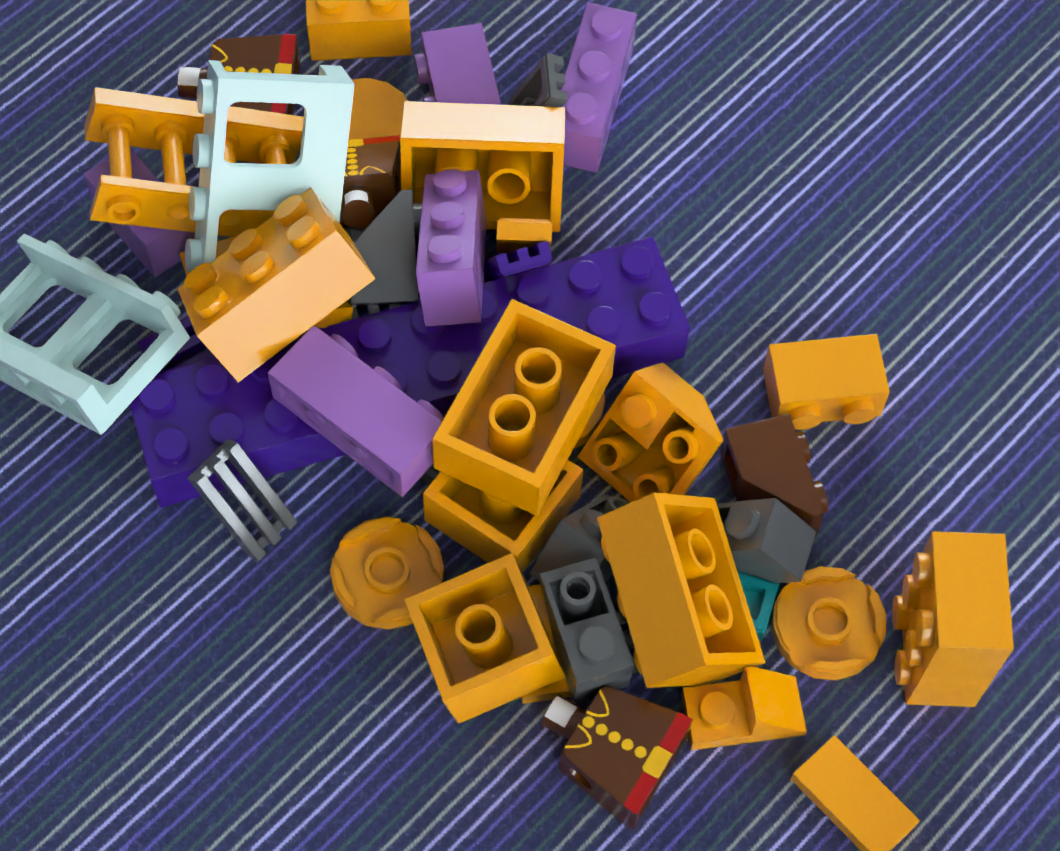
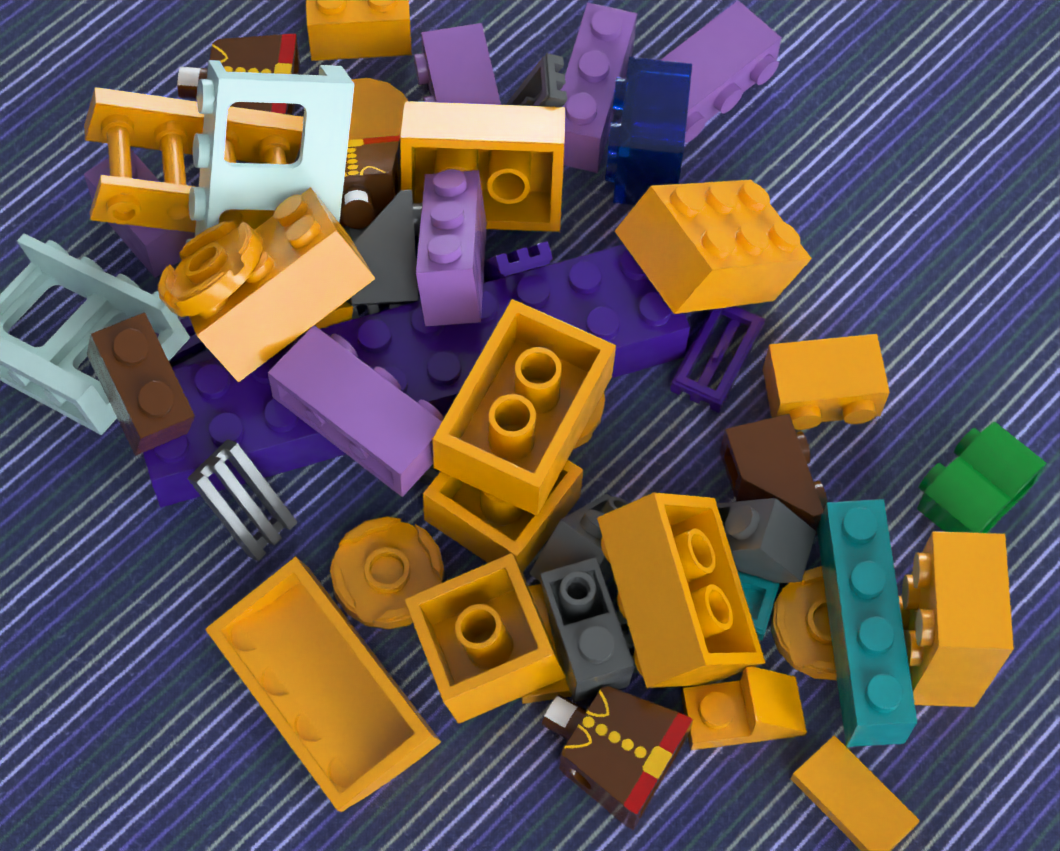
(140, 383): none -> reddish brown brick
(211, 269): none -> light orange tile
(322, 685): none -> light orange slope
(522, 233): light orange tile -> none
(651, 138): none -> clear blue brick
(653, 436): light orange slope -> none
(700, 390): none -> dark purple tile
(712, 244): none -> light orange brick
(725, 61): none -> medium lavender brick
(866, 624): none -> teal brick
(981, 483): none -> green brick

